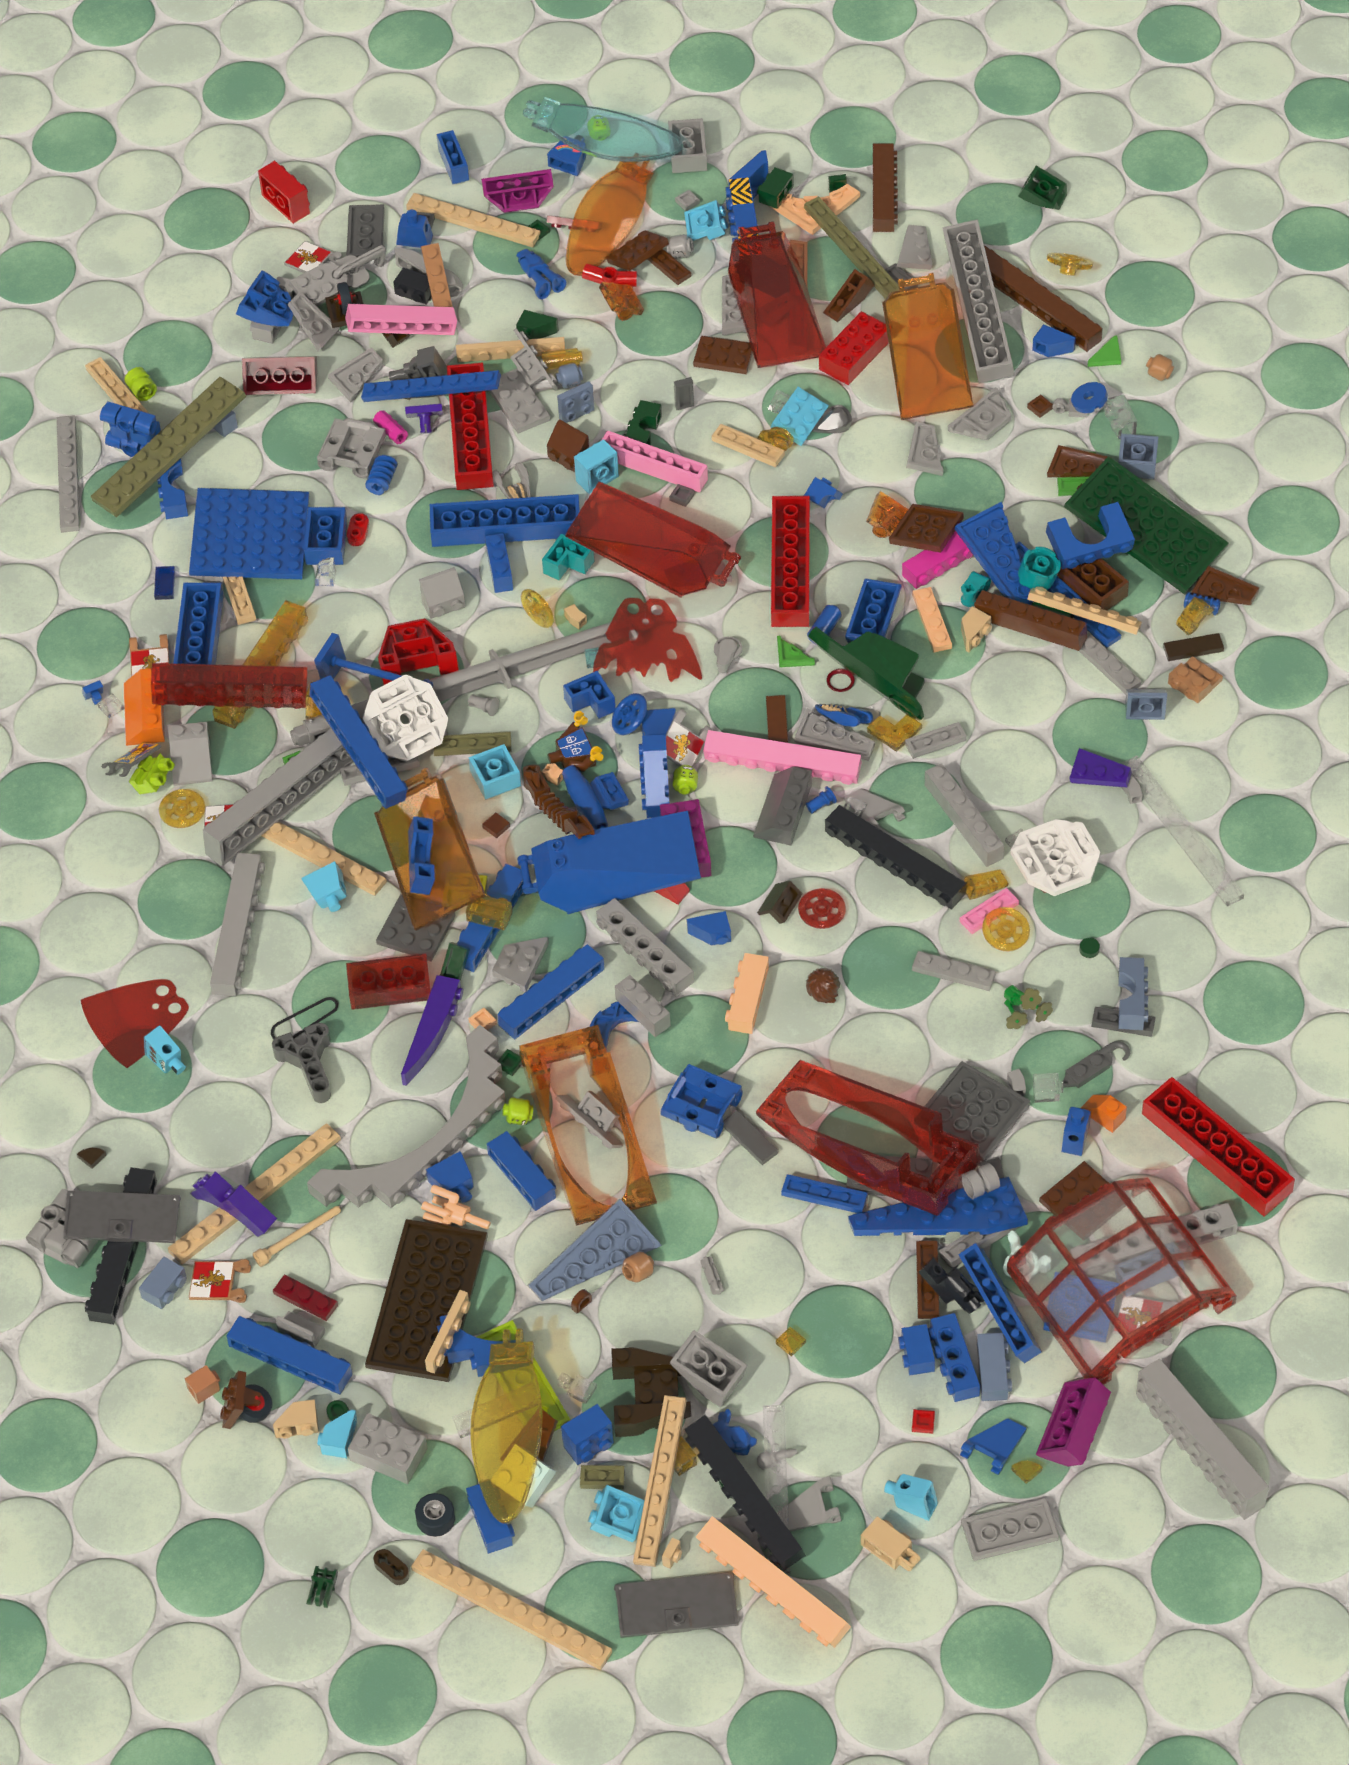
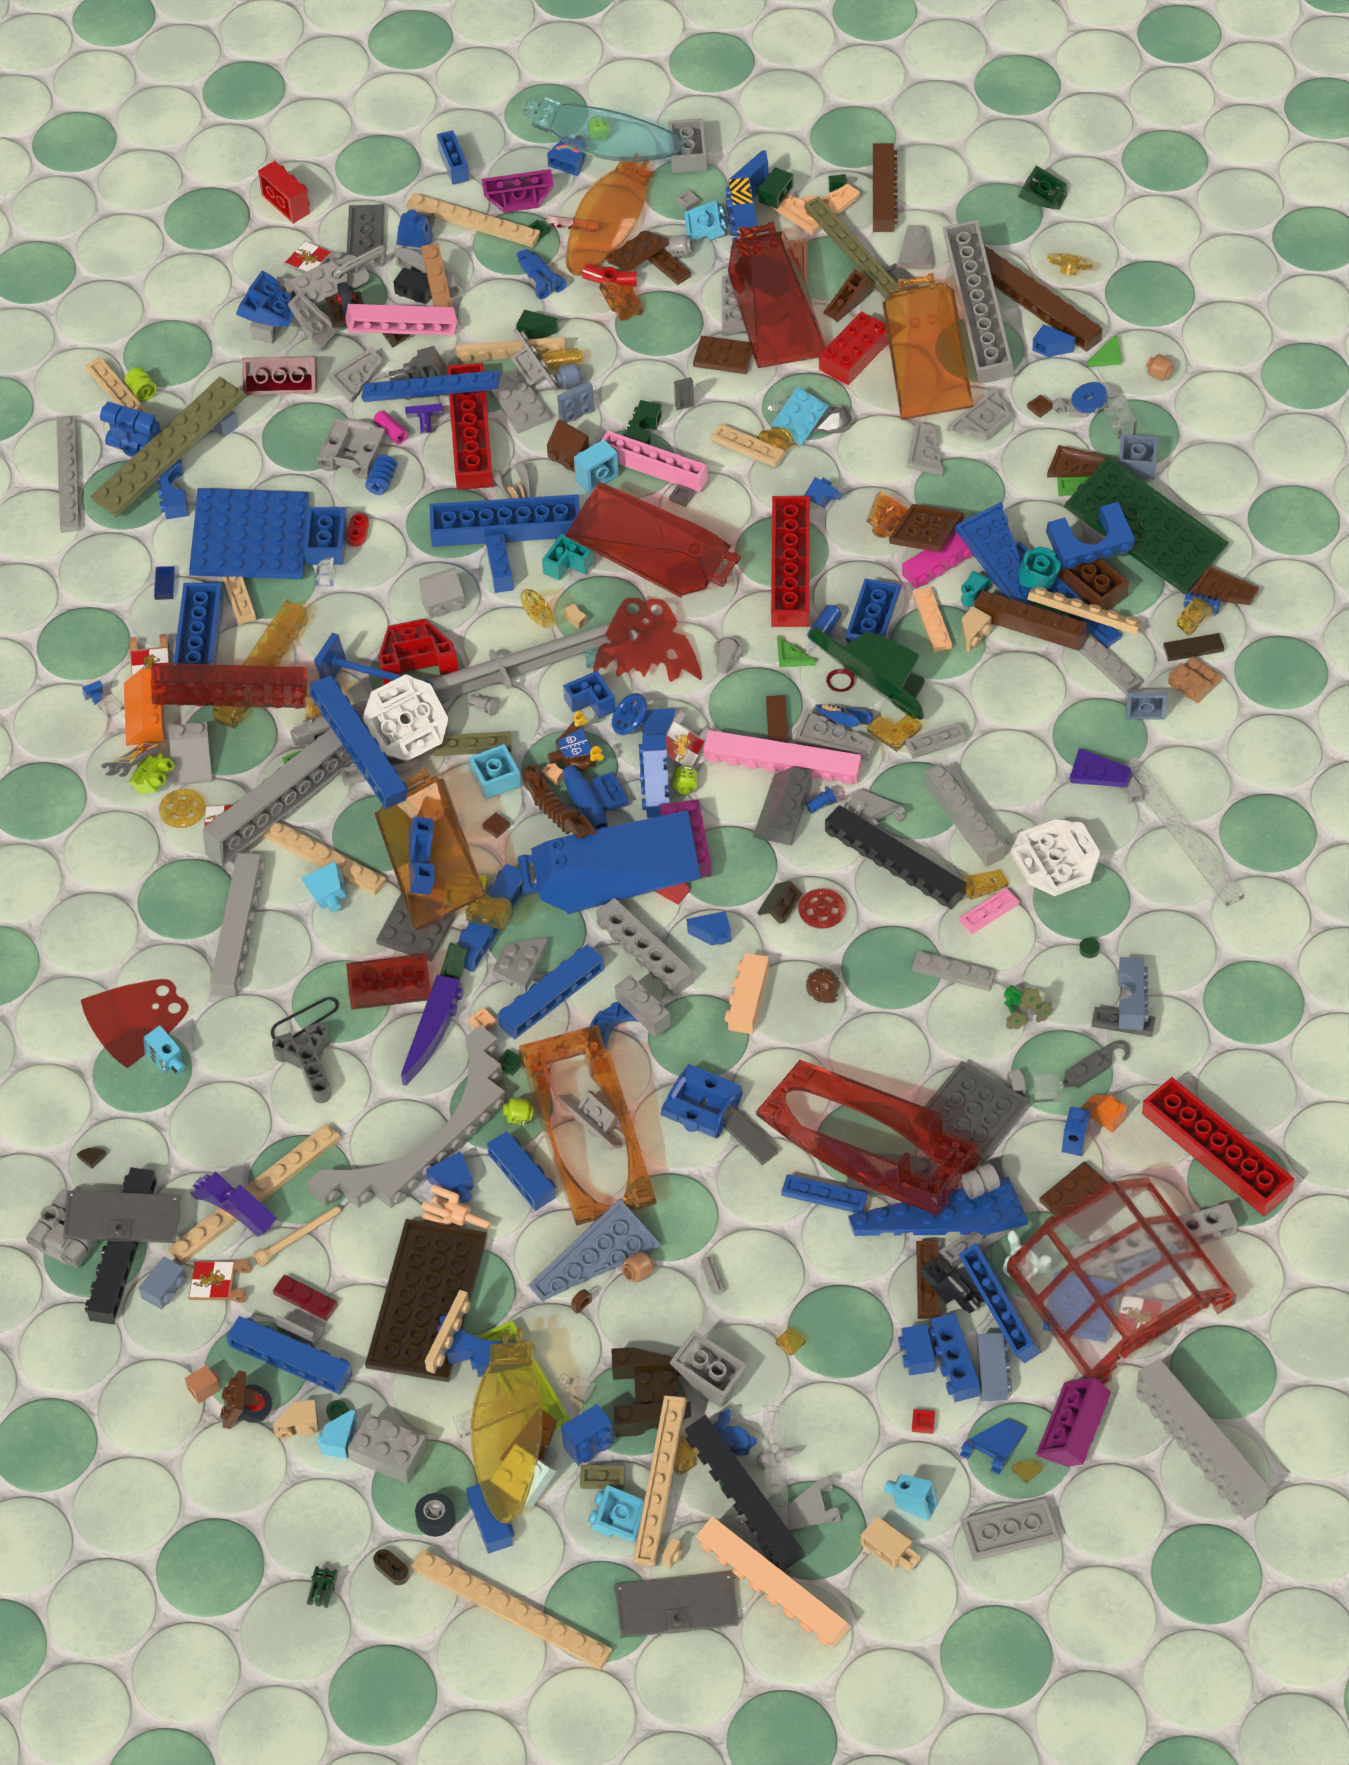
(1000, 943): clear yellow plate -> none

